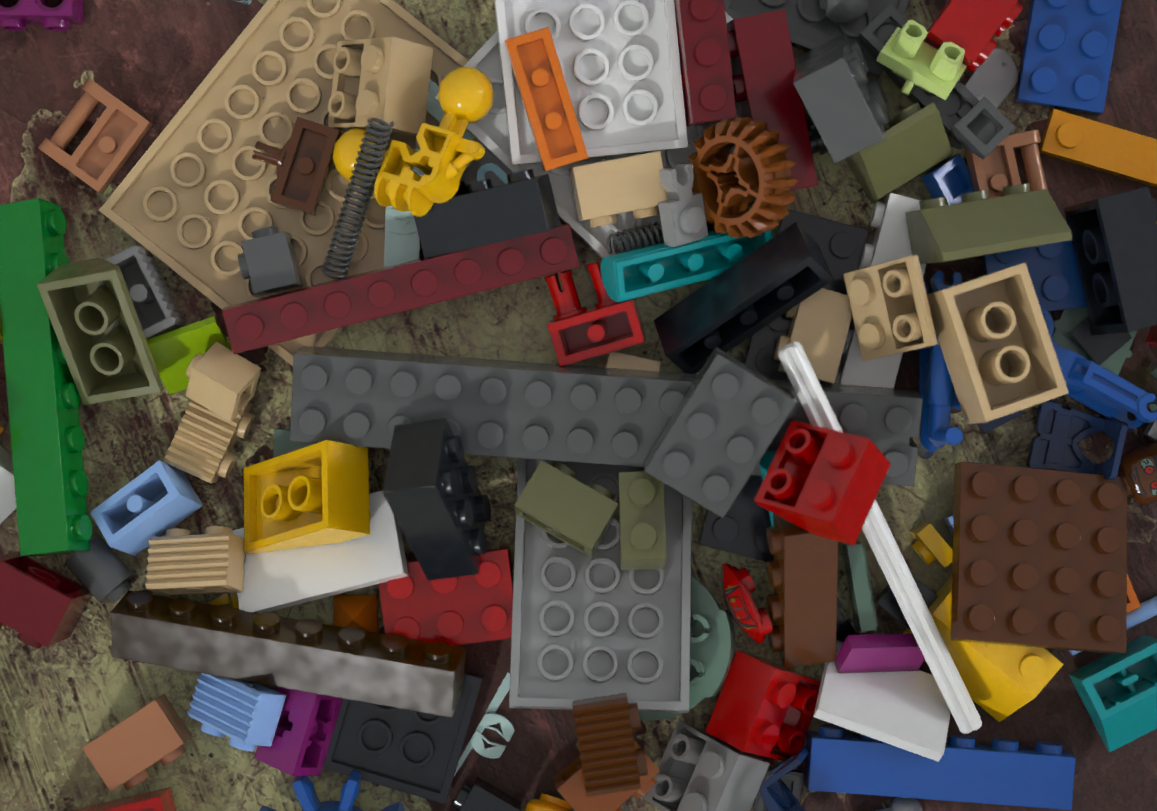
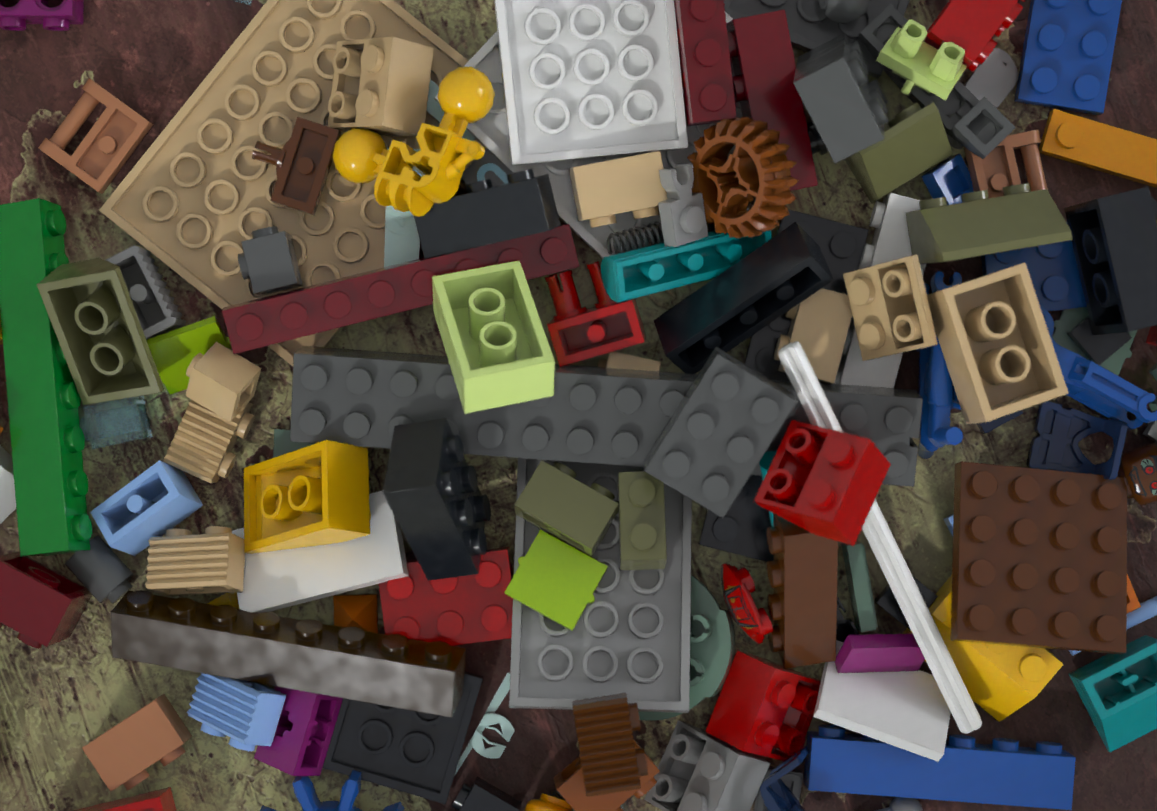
(116, 422): none -> clear light blue brick
(381, 138): dark grey piece -> none
(493, 336): none -> yellowish green brick
(546, 99): orange plate -> none
(556, 580): none -> lime piece
(931, 545): yellow plate -> none

